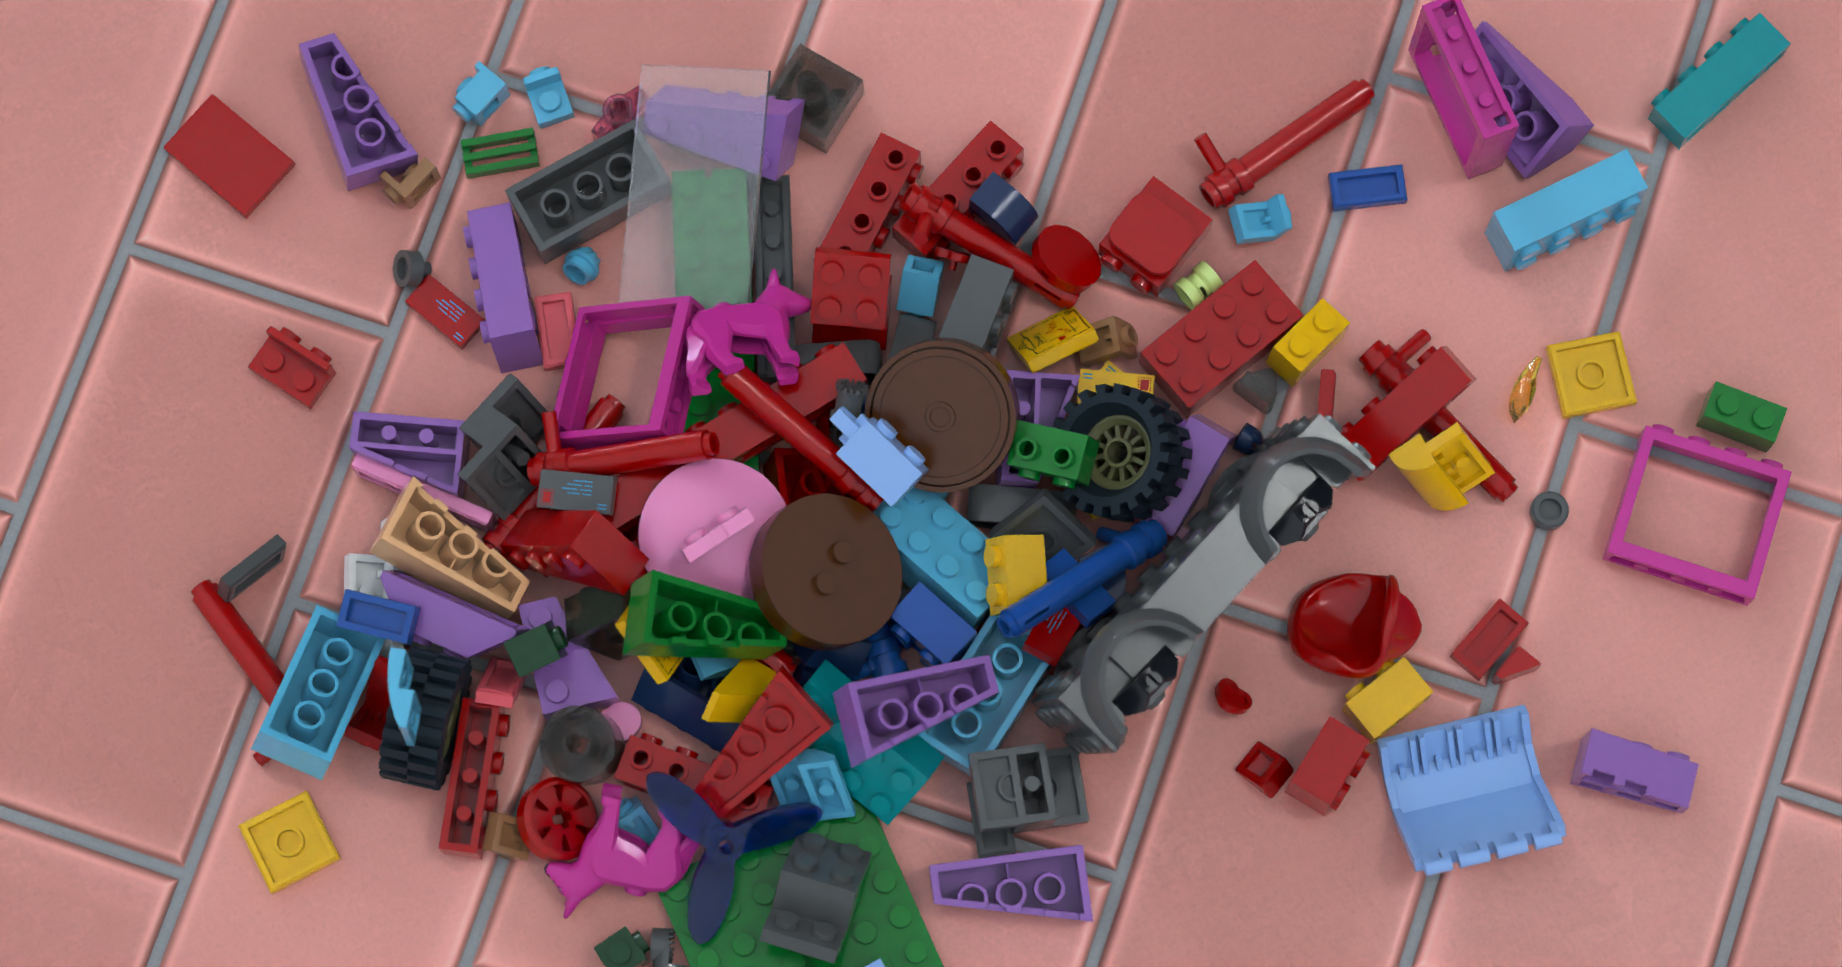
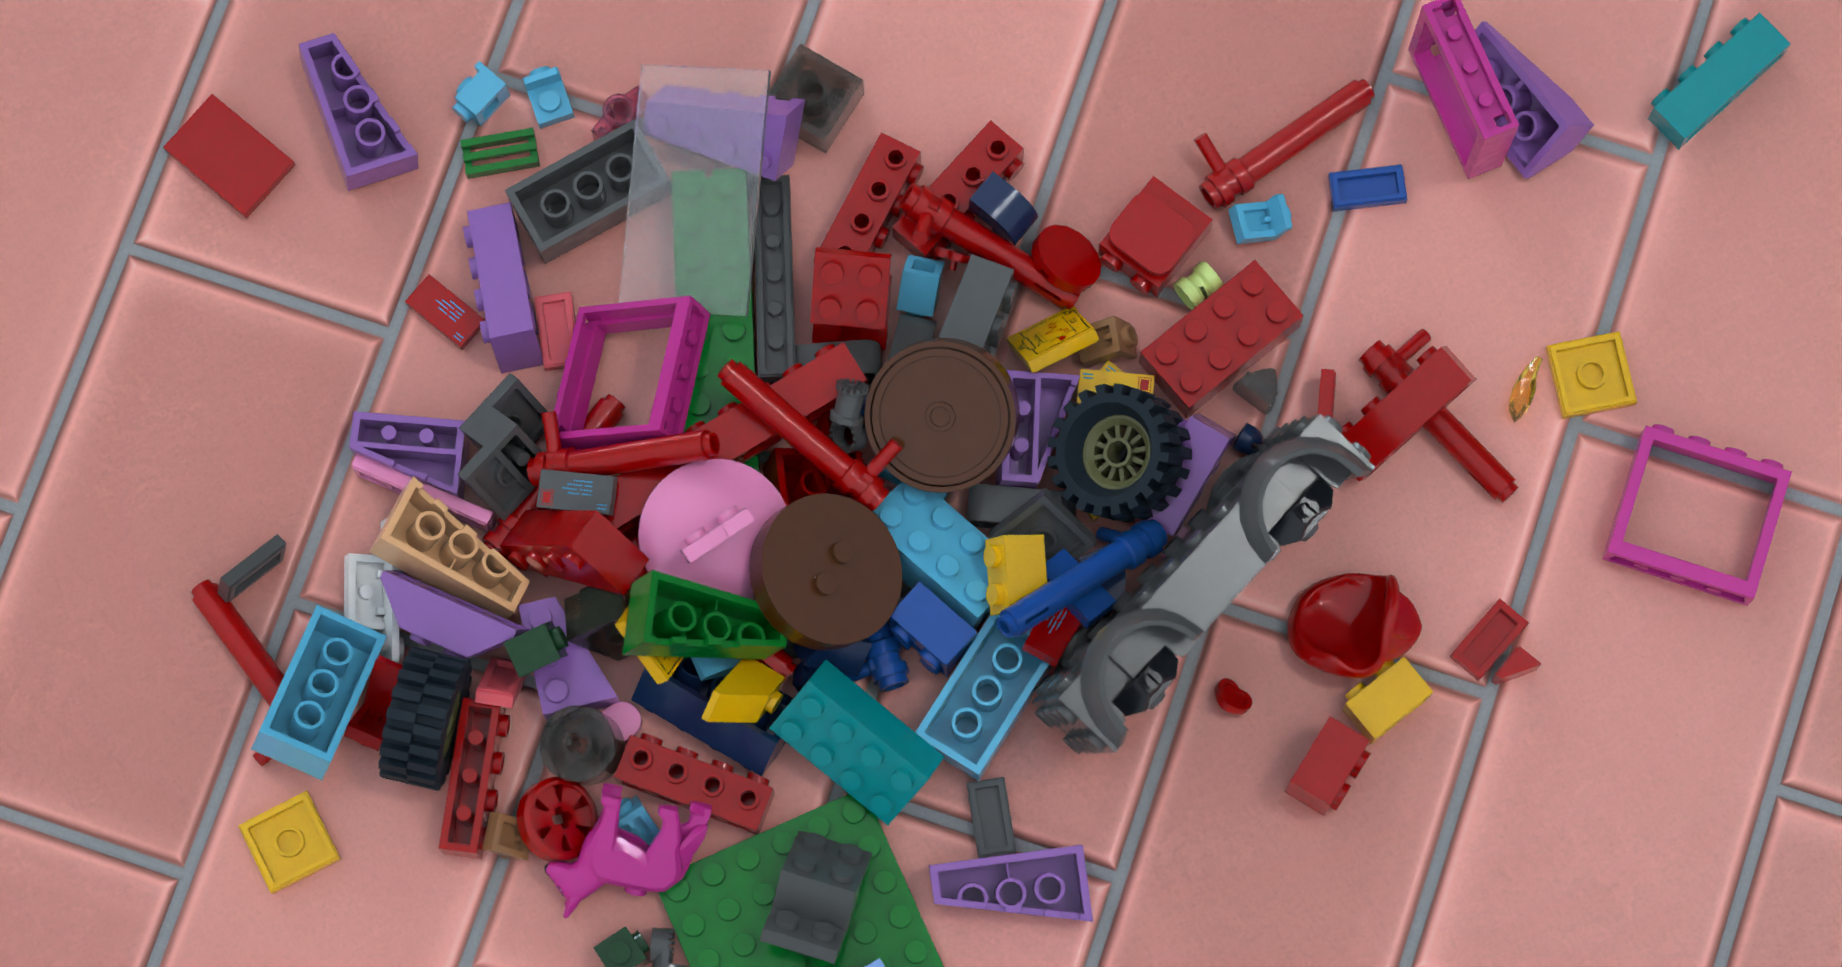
(293, 367): red bracket -> none
(378, 616): blue tile -> none
(402, 699): medium azure slope -> none
(410, 268): dark grey tile -> none
(416, 183): medium nougat bracket -> none
(581, 265): medium azure plate -> none
(715, 872): clear blue piece -> none
(745, 329): dark pink animal -> none
(767, 739): red wing -> none
(815, 779): medium azure slope -> none
(878, 455): light blue hinge -> none
(901, 705): medium lavender wedge -> none
(1027, 788): dark grey bracket -> none
(1054, 454): green brick -> none
(1265, 769): red slope -> none
(1307, 342): yellow brick -> none
(1442, 467): yellow brick -> none
(1468, 791): light blue hinge -> none
(1549, 511): dark grey tile -> none
(1566, 211): medium azure brick -> none
(1634, 771): medium lavender wedge -> none
(1741, 416): green brick -> none

